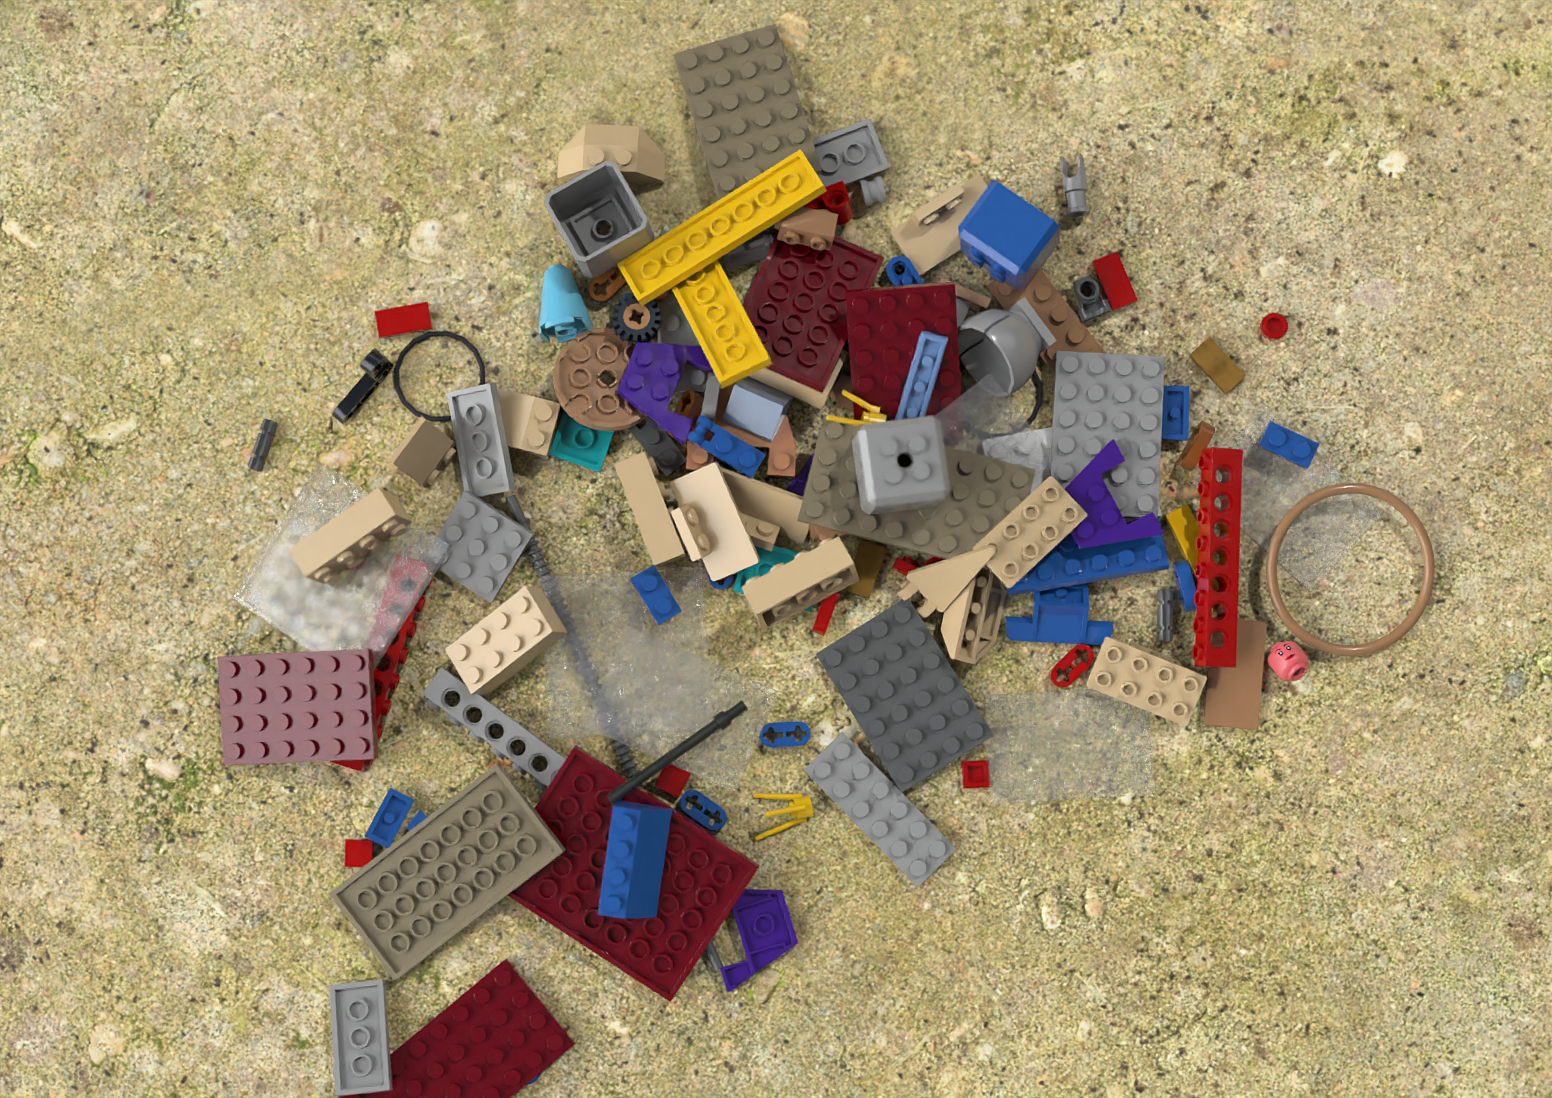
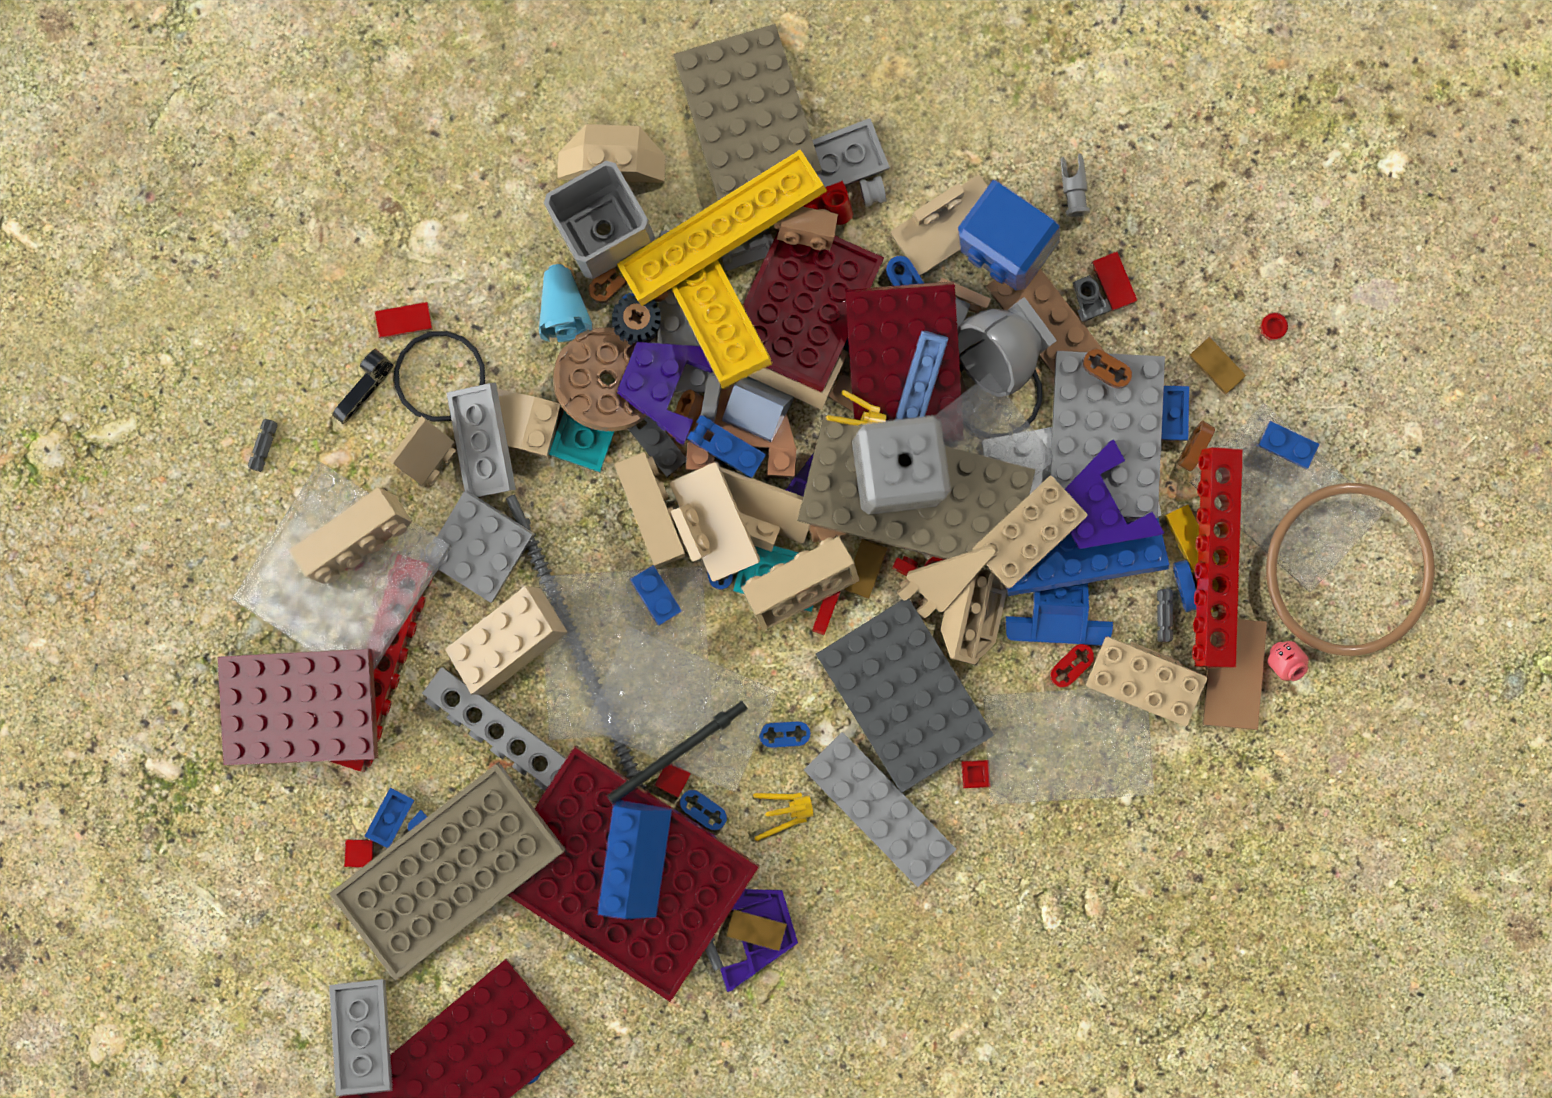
(756, 930): none -> pearl gold tile
(1103, 374): none -> dark orange beam

